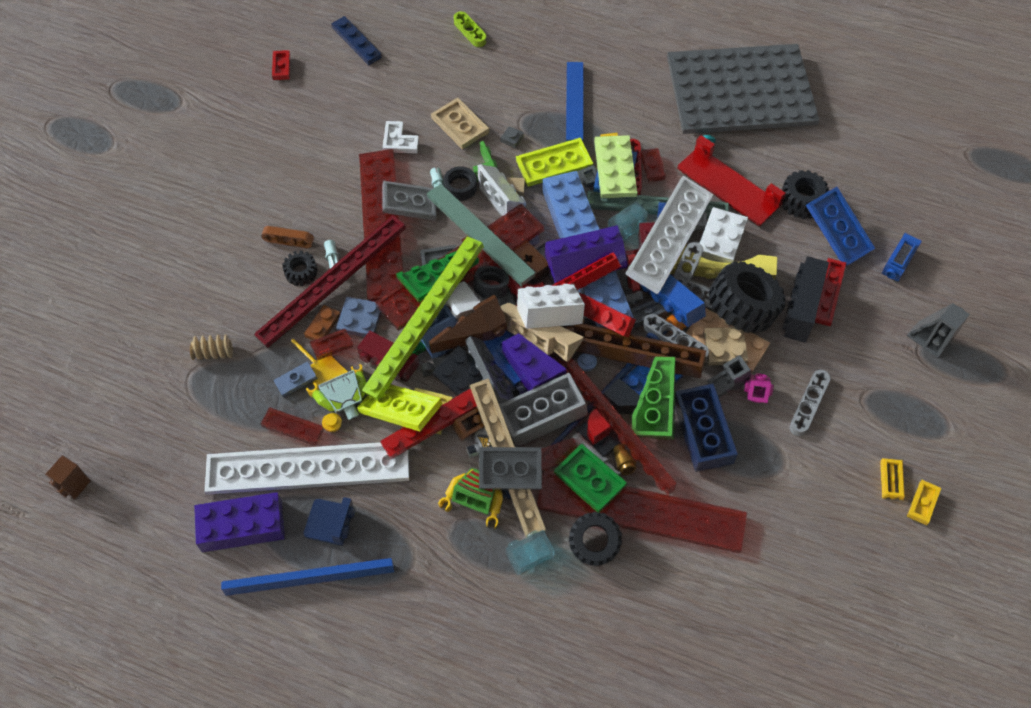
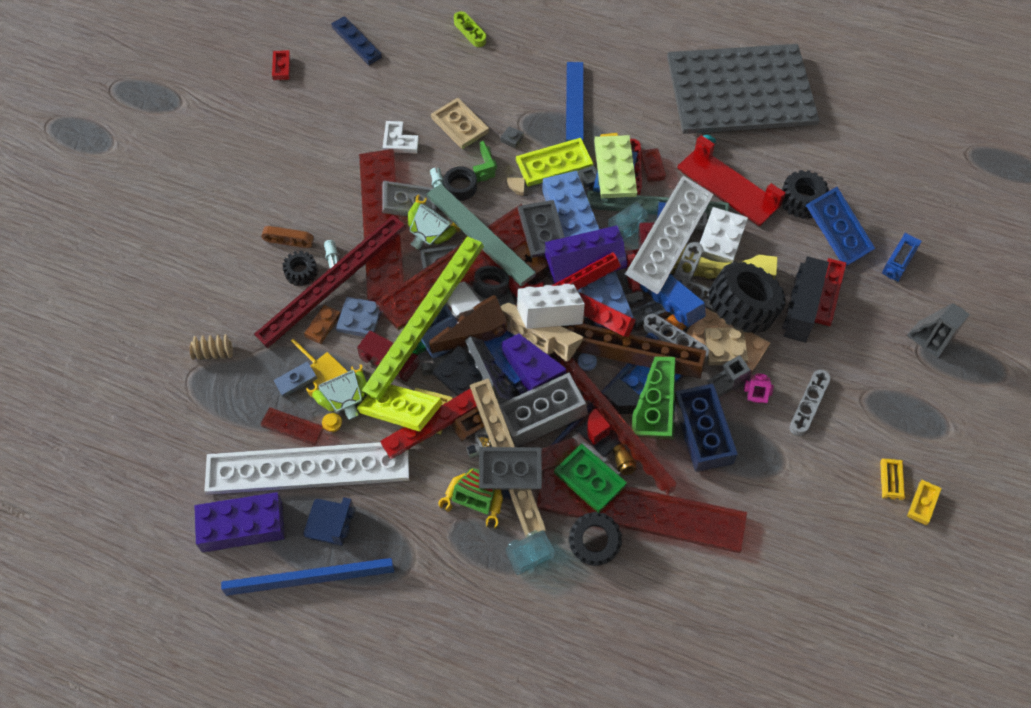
(67, 478): reddish brown brick -> none
(331, 344): clear red plate -> none
(421, 279): green wing -> none
(428, 225): none -> torso
(498, 190): white slope -> none
(540, 225): none -> dark grey plate

